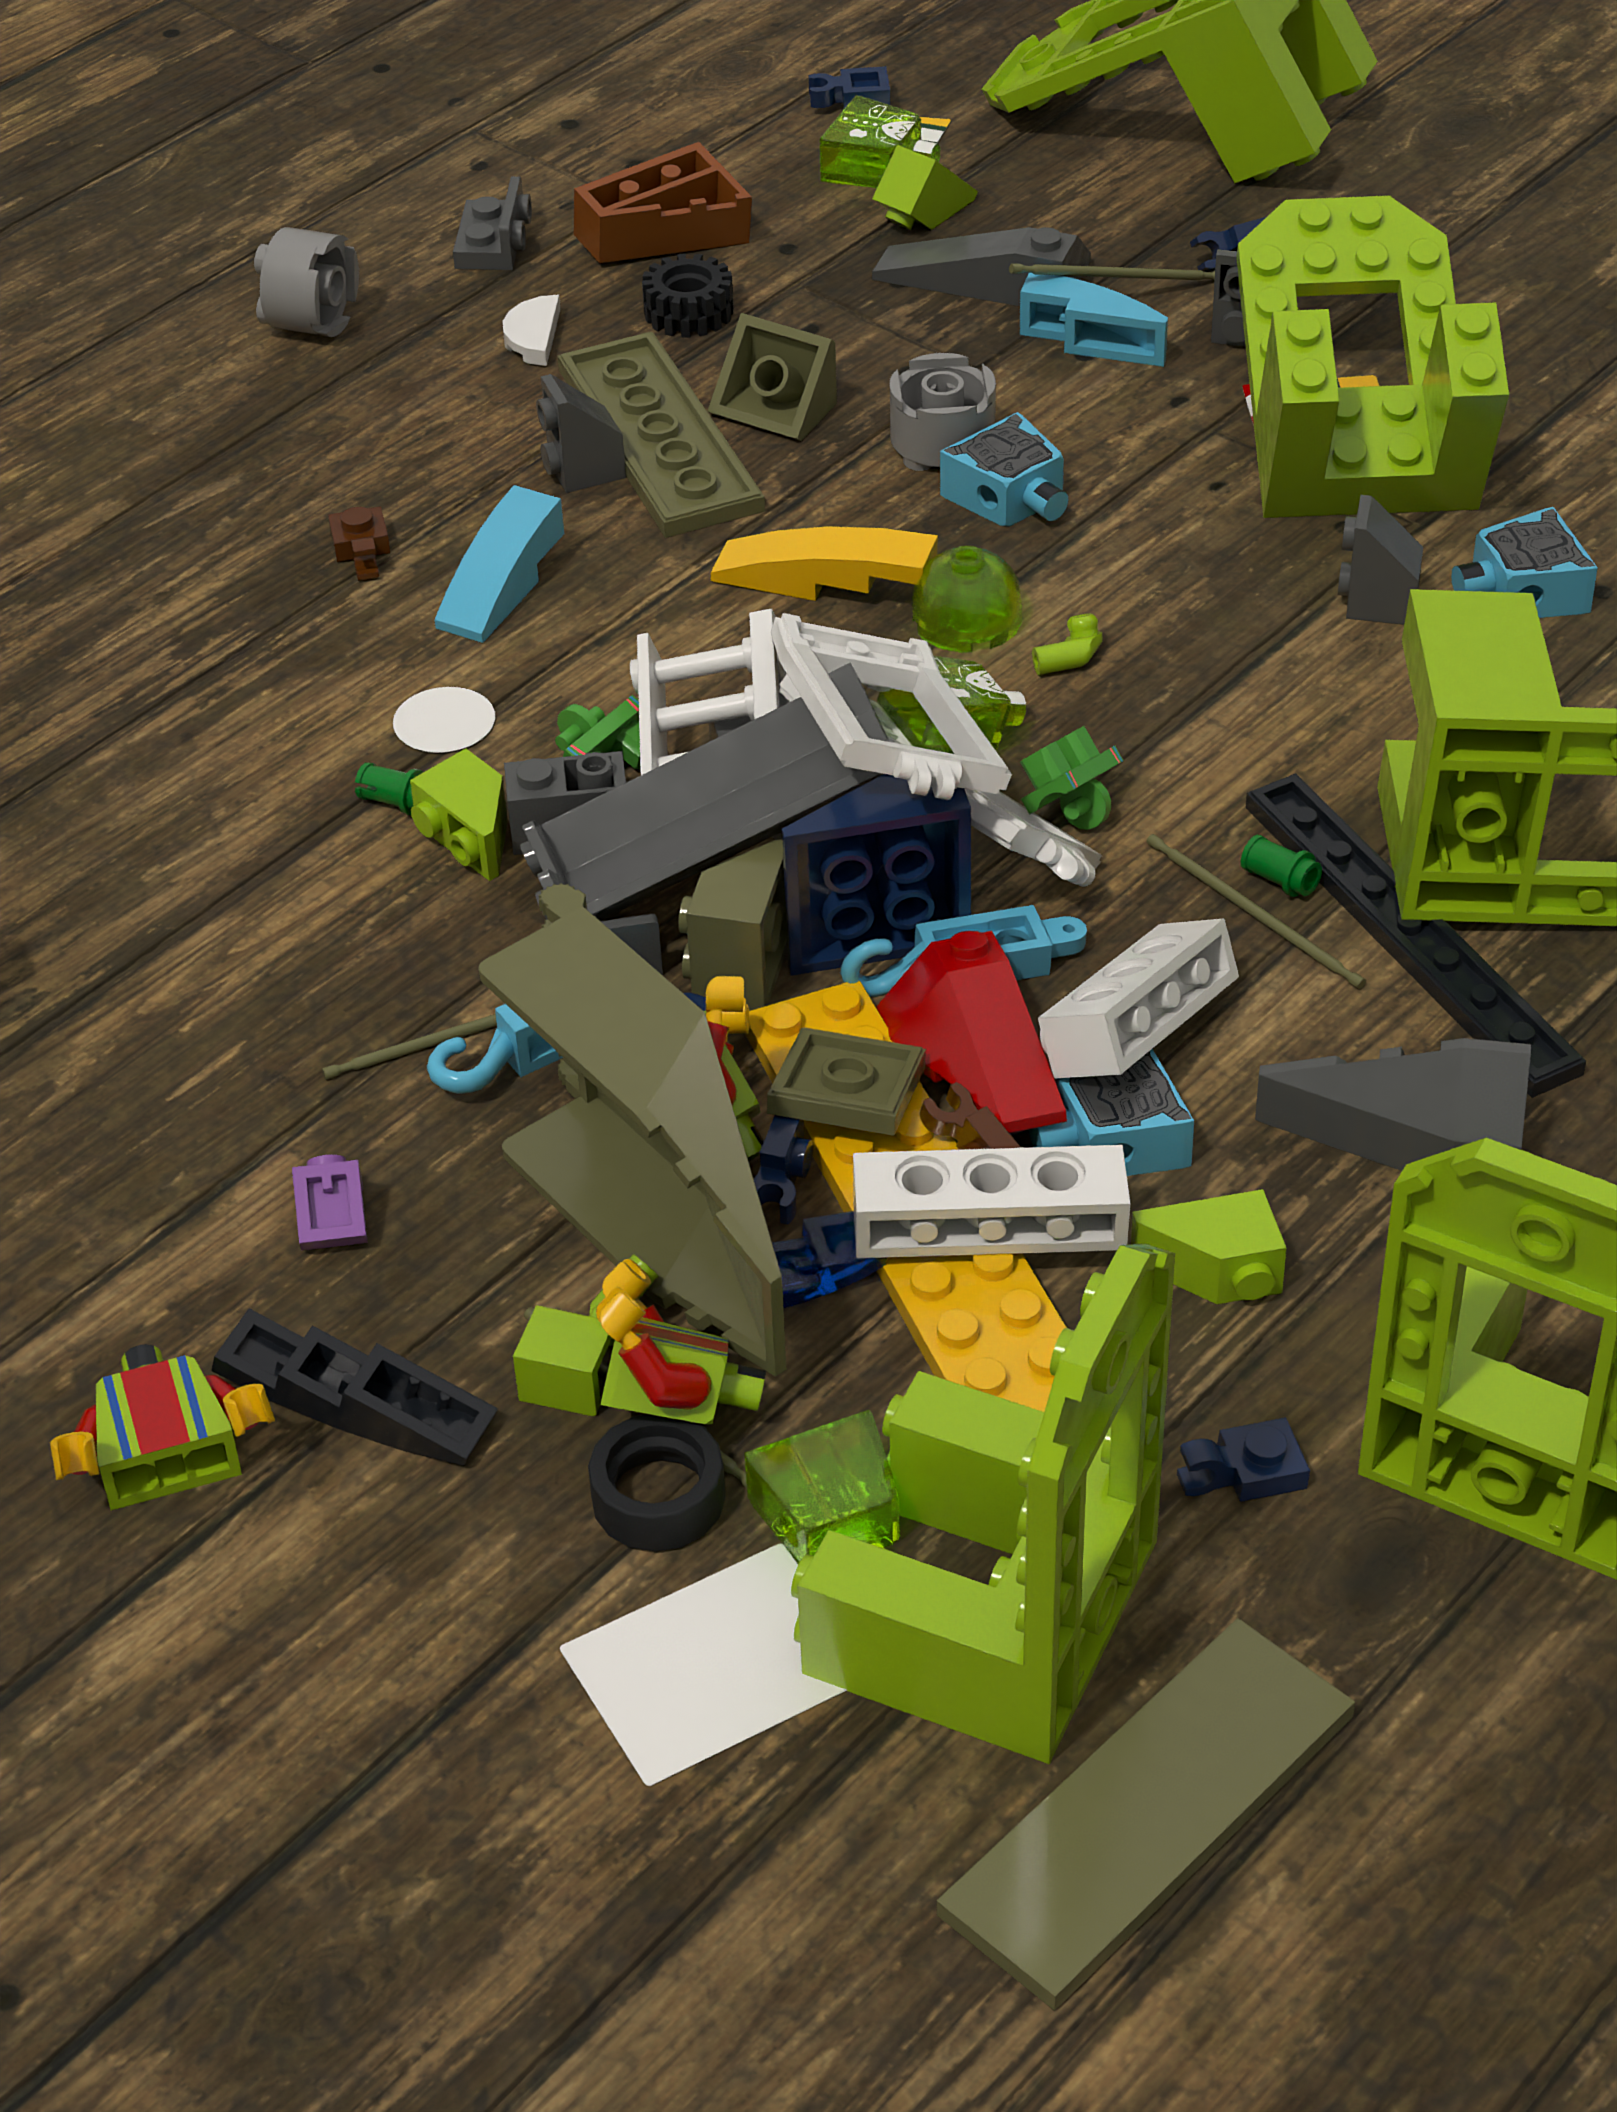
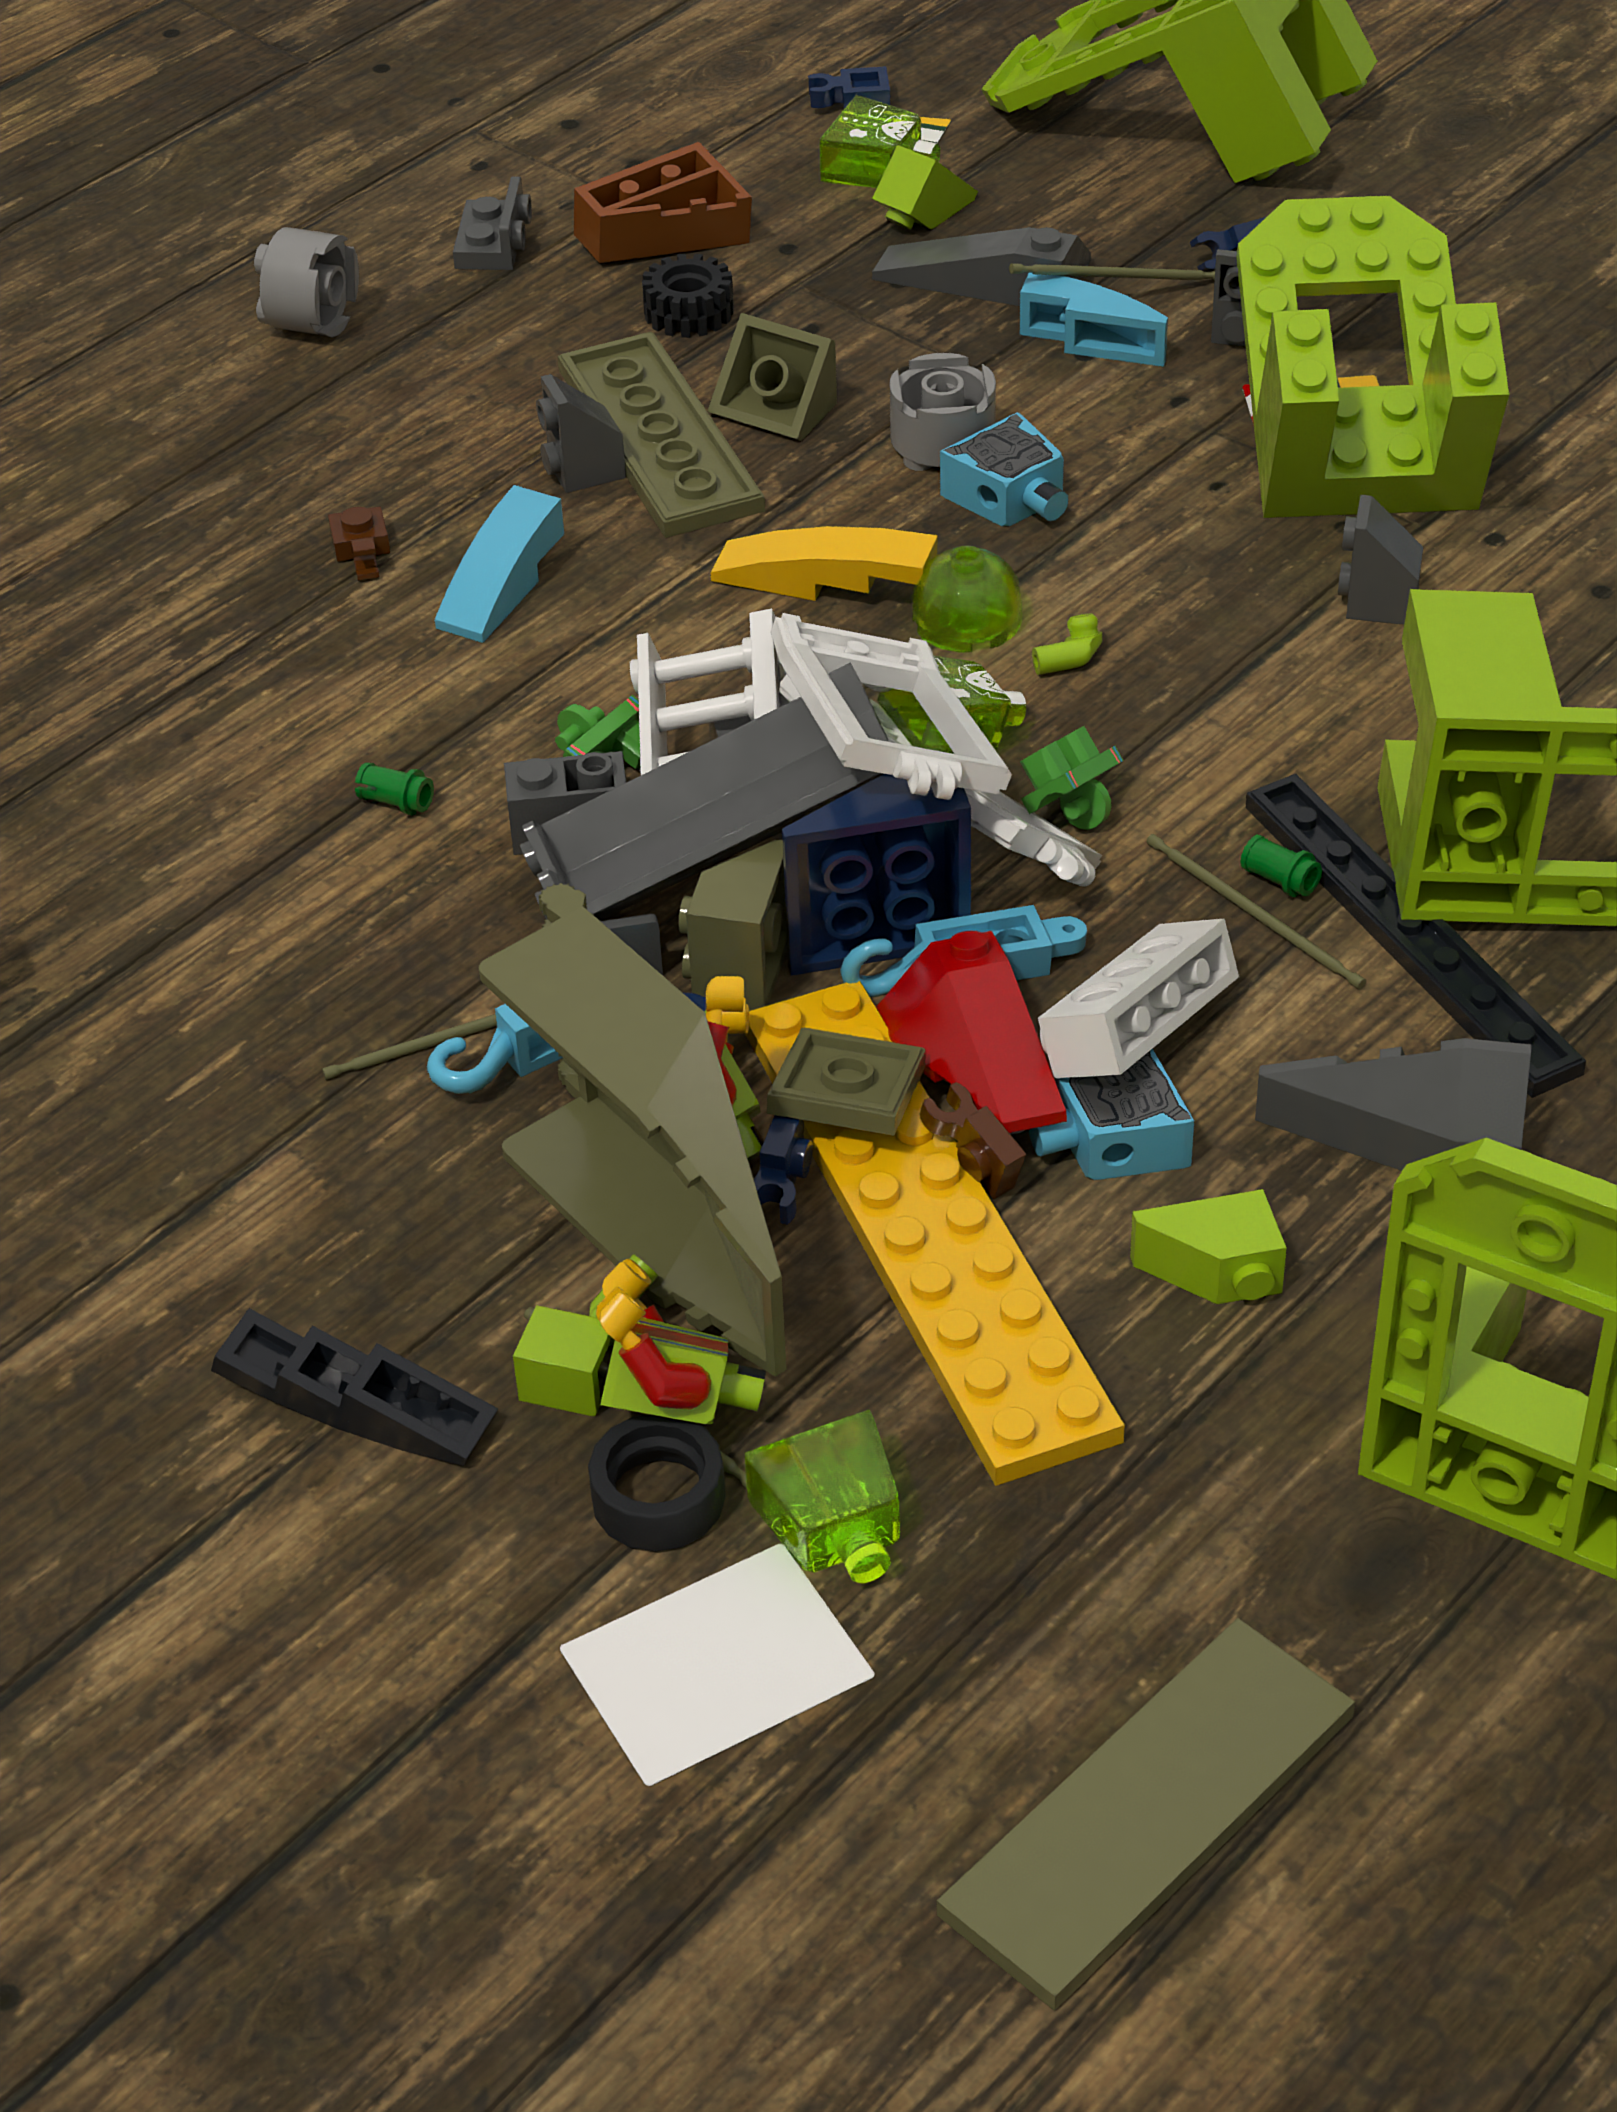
(159, 1428): torso -> none
(329, 1202): medium lavender bracket -> none
(444, 719): white sticker -> none
(463, 810): lime slope -> none
(531, 328): white tile -> none
(822, 1259): slope -> none
(990, 1201): white brick -> none
(1054, 1488): lime bracket -> none
(1252, 1458): dark blue plate -> none
(1534, 557): torso -> none

